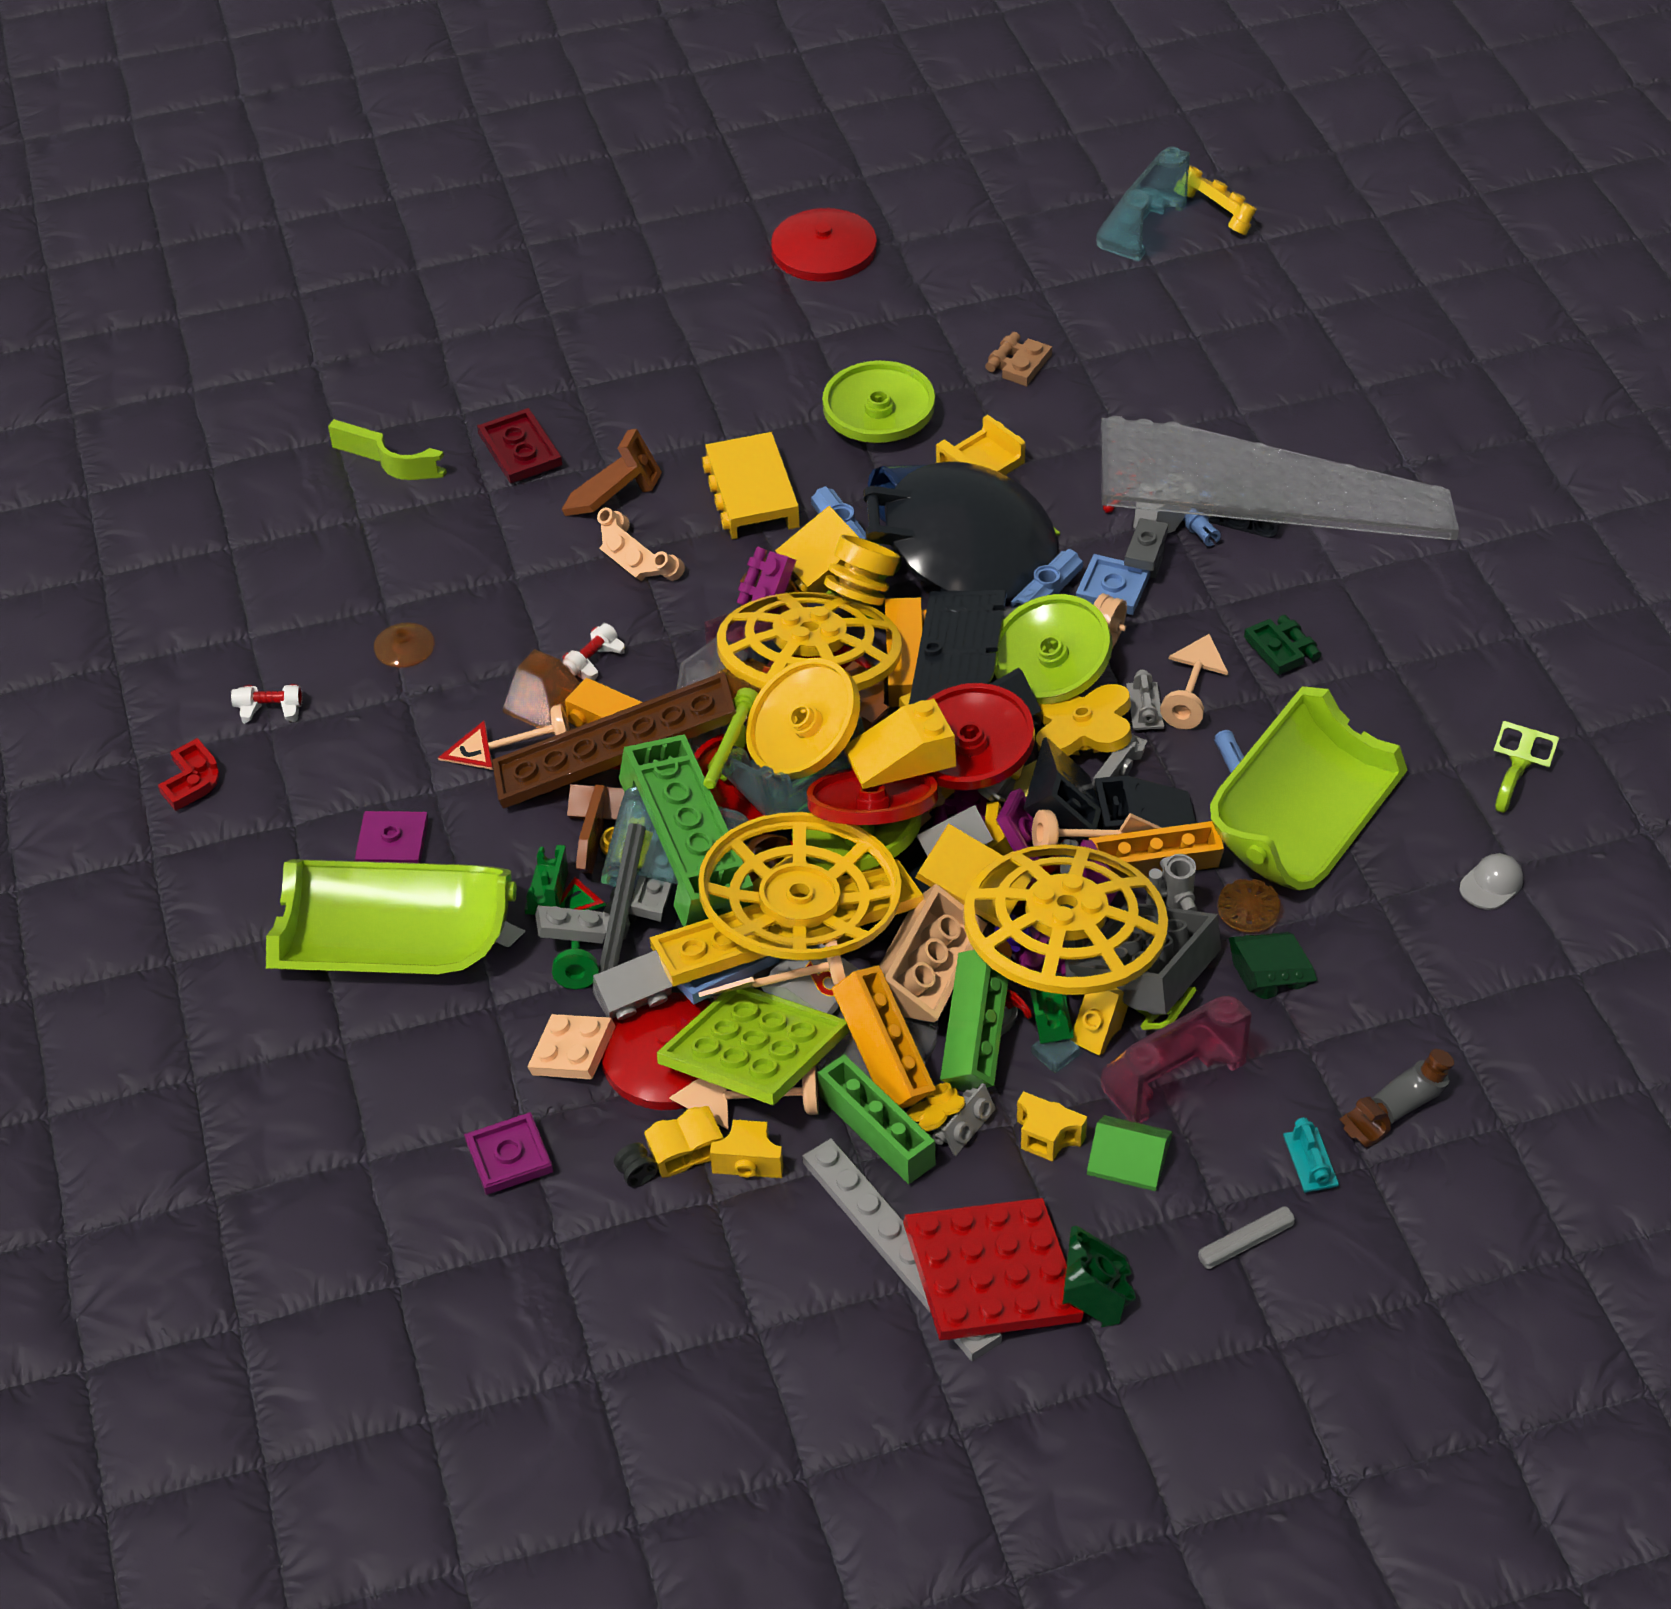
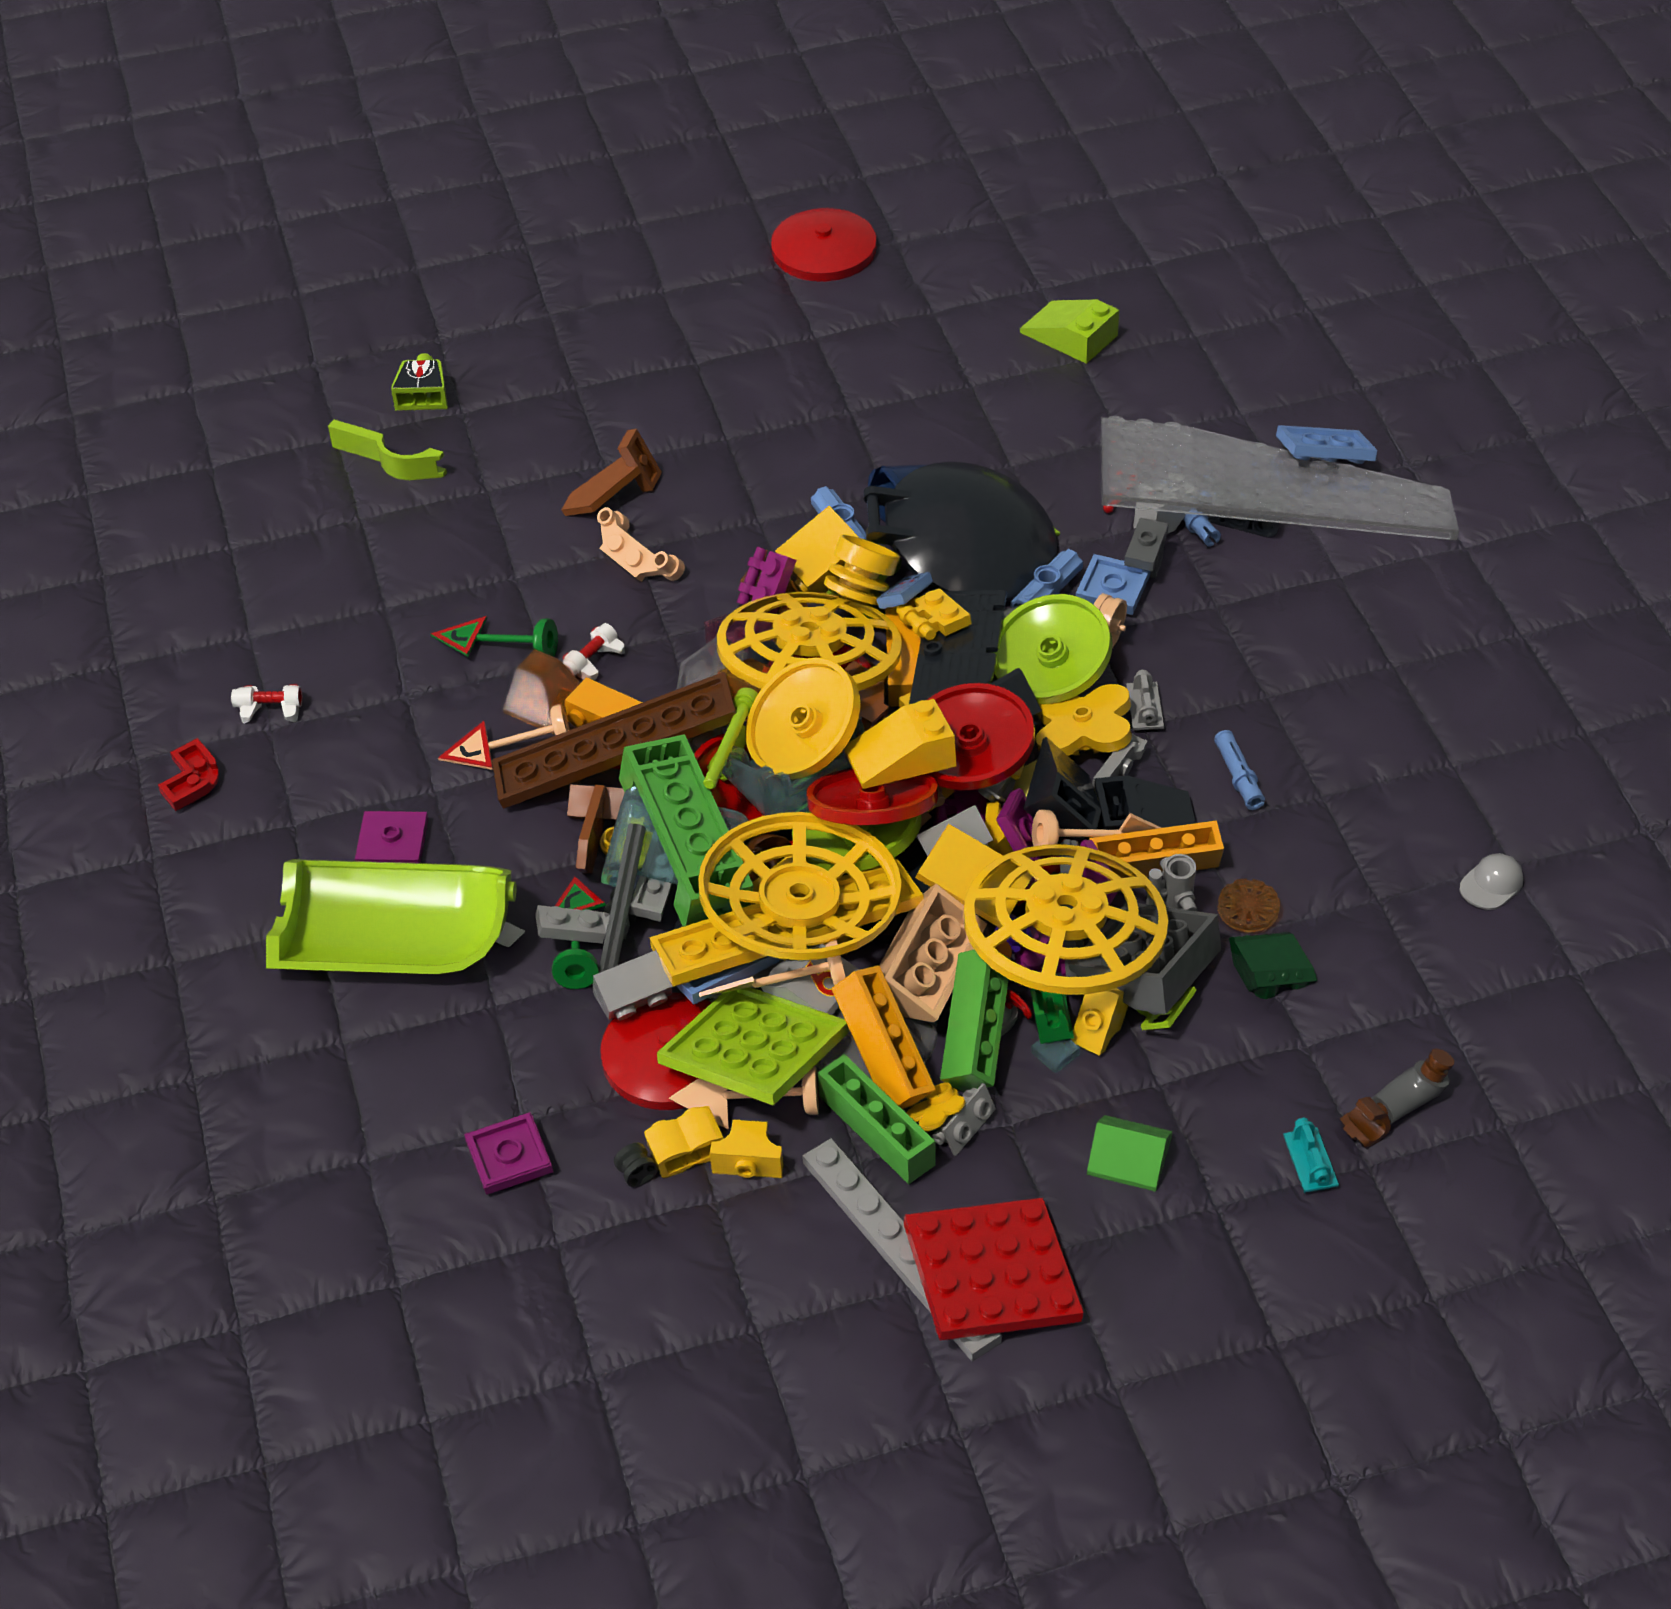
(404, 645): clear orange dish -> none
(419, 385): none -> torso
(463, 636): none -> green piece
(519, 445): dark red plate -> none
(547, 880): green hinge -> none
(571, 1046): light nougat plate -> none
(750, 482): yellow panel -> none
(878, 401): lime dish -> none
(904, 590): none -> medium blue tile
(934, 613): none -> yellow plate
(990, 447): yellow panel -> none
(1026, 358): medium nougat plate -> none
(1048, 1126): yellow brick -> none
(1074, 327): none -> lime slope
(1097, 1278): dark green slope -> none
(1157, 188): clear light blue windscreen -> none
(1182, 707): light nougat piece -> none
(1211, 1032): clear pink windscreen -> none
(1218, 192): yellow plate -> none
(1246, 1237): light grey axle -> none
(1275, 646): dark green plate -> none
(1304, 791): lime panel -> none
(1326, 444): none -> medium blue plate
(1520, 760): lime piece -> none

